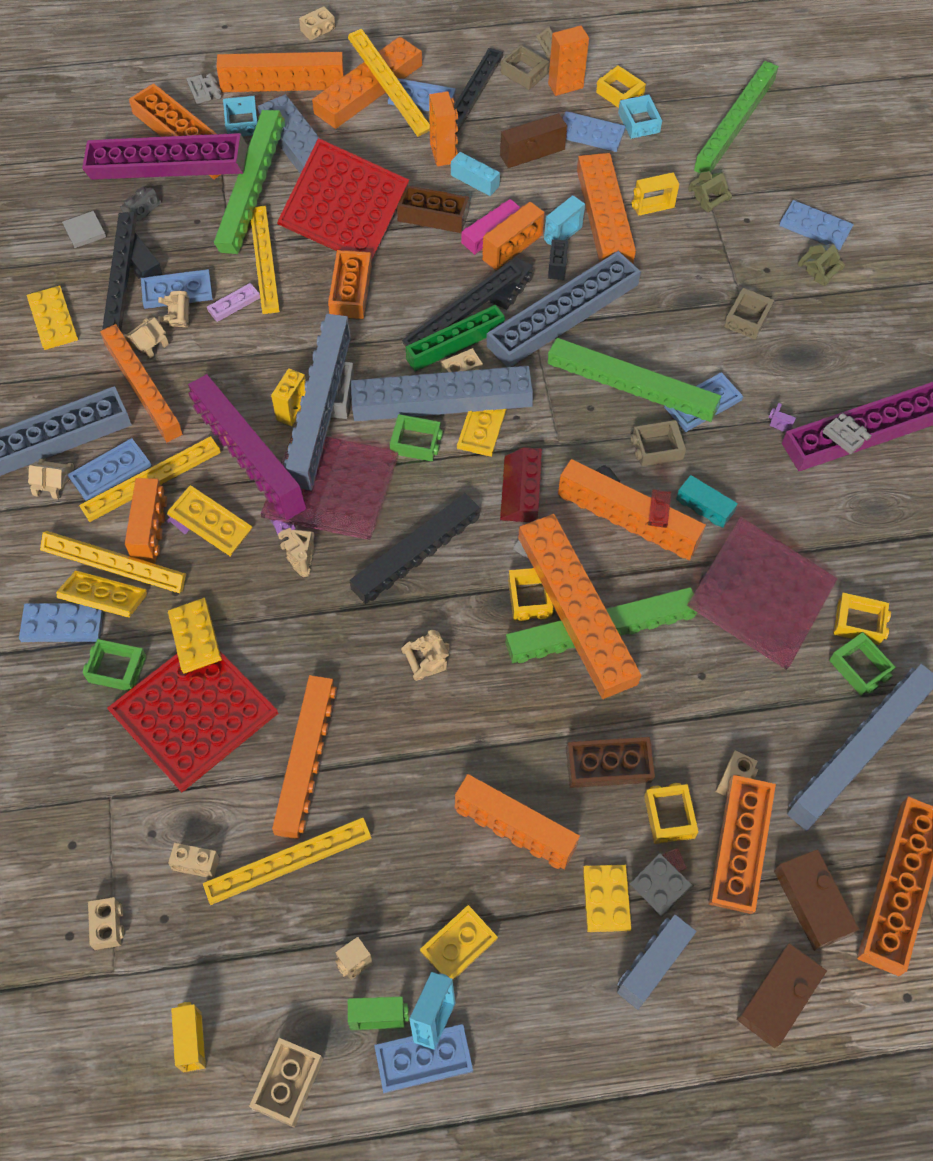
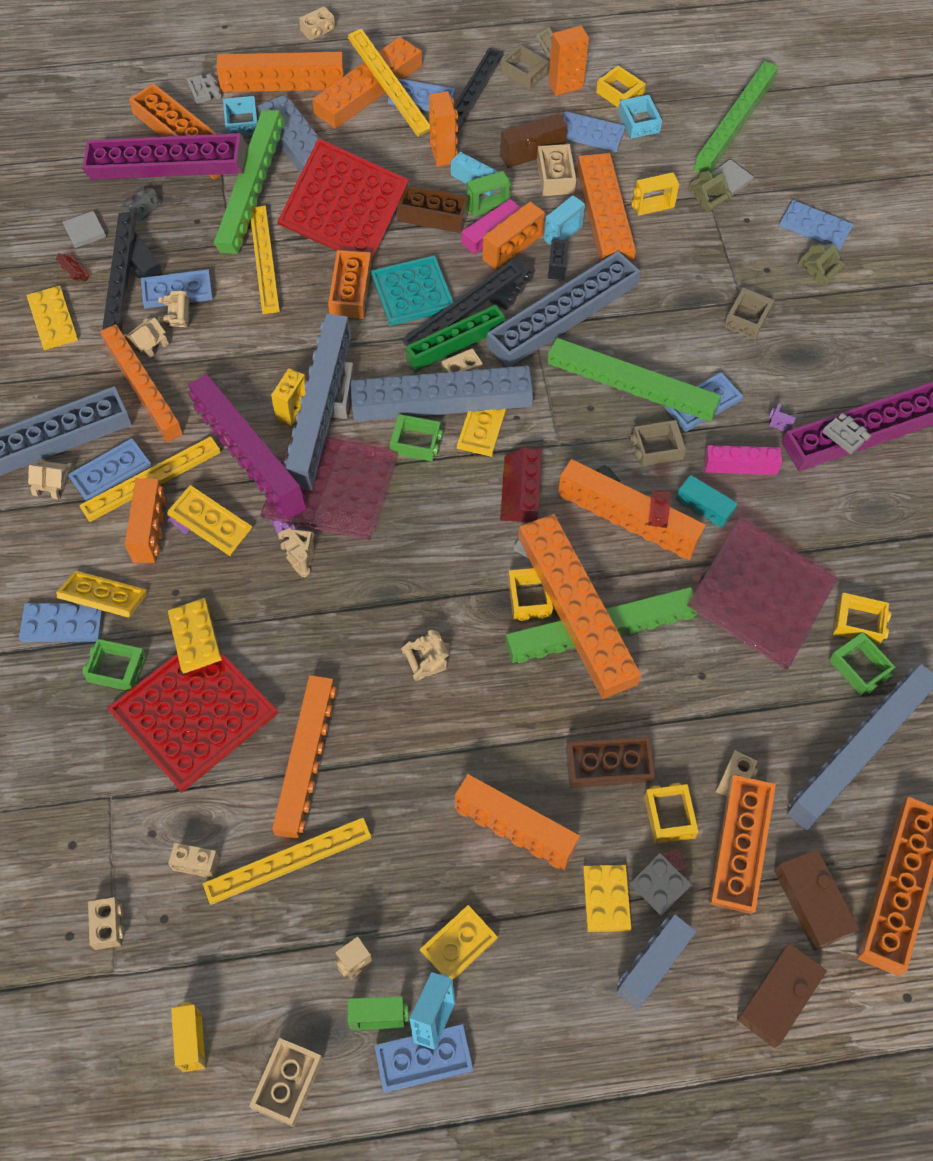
(74, 269): none -> clear red plate
(113, 561): yellow plate -> none
(233, 302): lavender plate -> none
(411, 290): none -> teal plate
(415, 548): black brick -> none
(486, 184): none -> bright green window
(556, 170): none -> tan brick
(735, 176): none -> light grey tile
(742, 459): none -> dark pink brick

